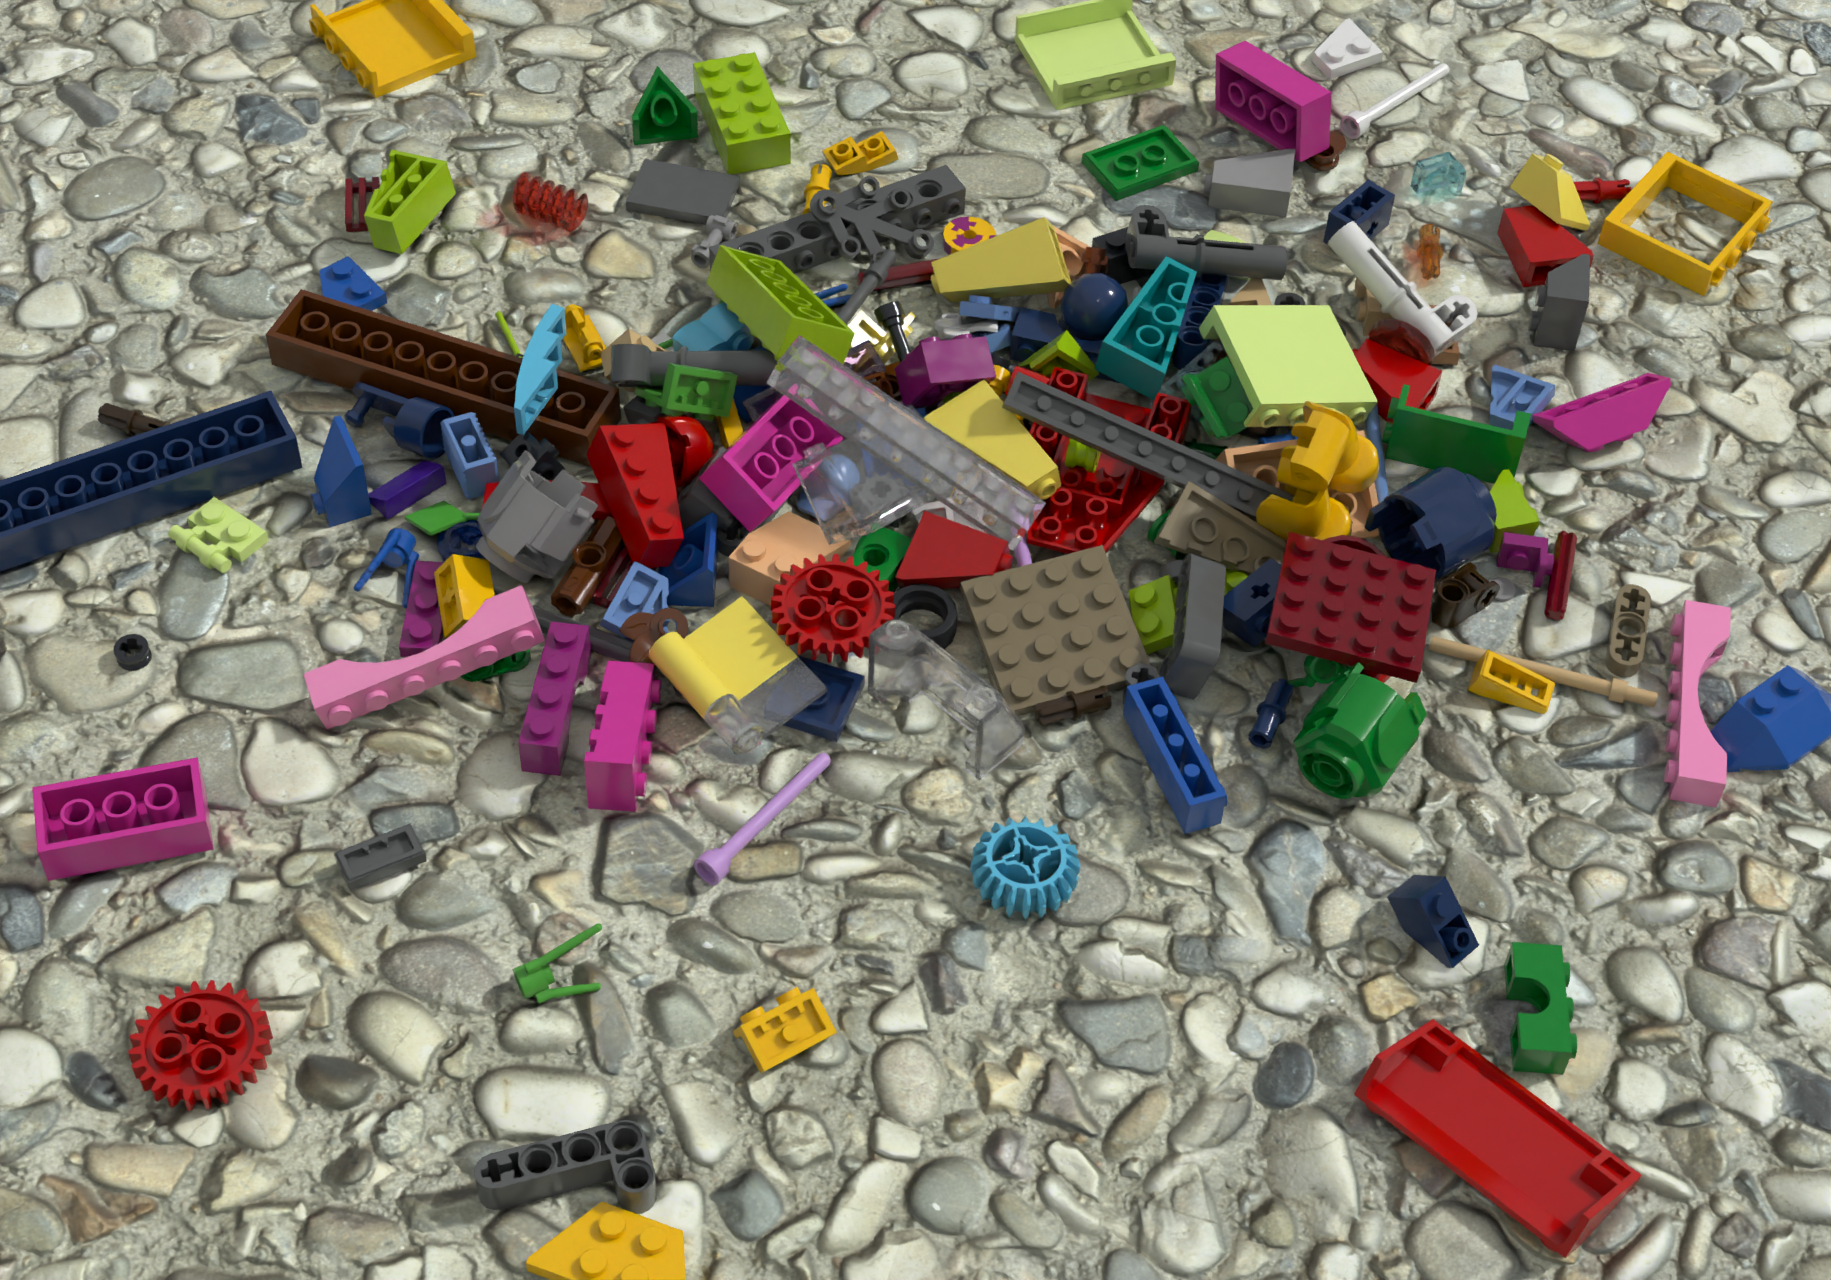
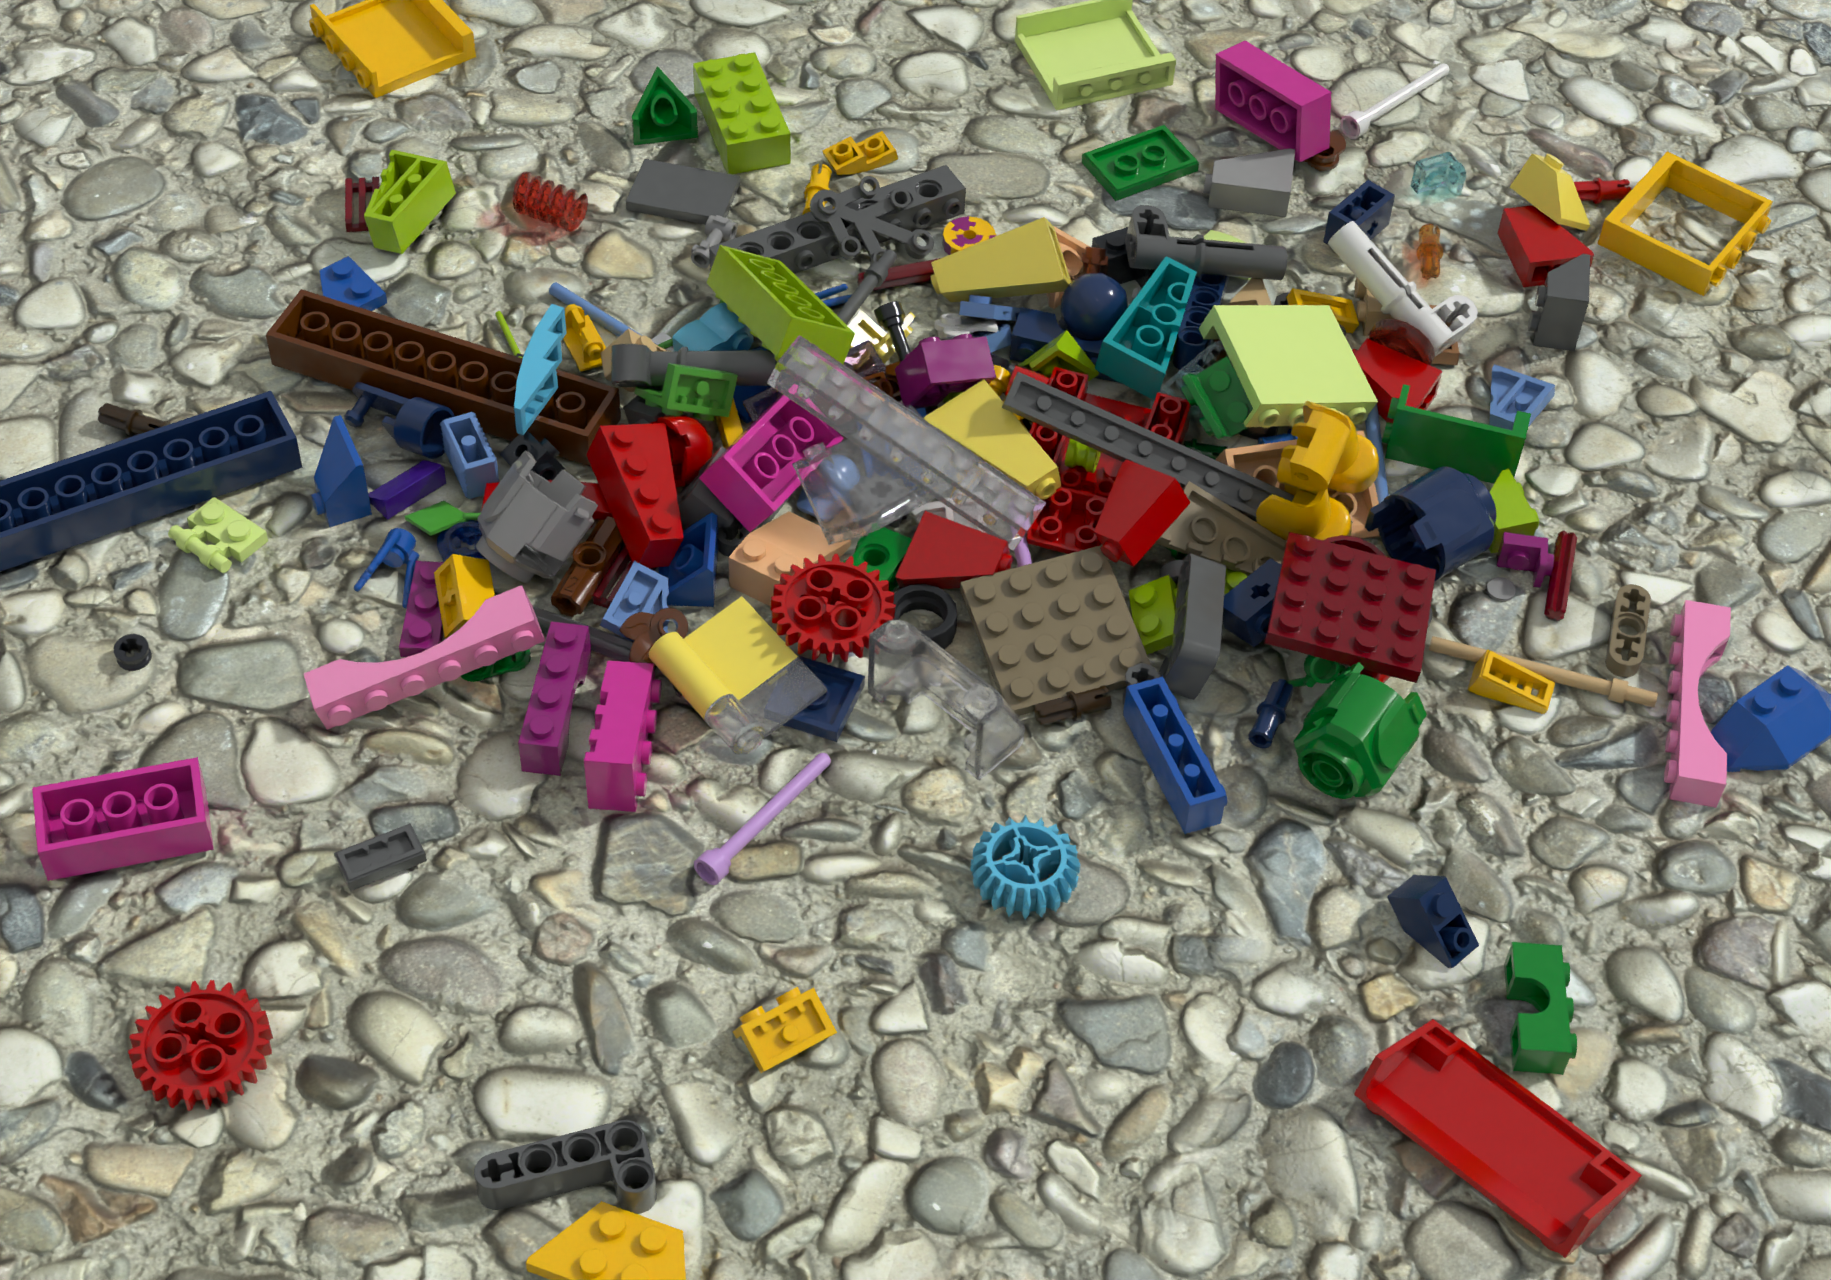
(537, 975): bright green plant -> none
(595, 314): none -> medium blue bar
(1138, 512): none -> red slope
(1341, 307): none -> yellow tile
(1346, 51): white wing -> none
(1461, 596): dark brown piece -> none
(1607, 414): dark pink wedge -> none

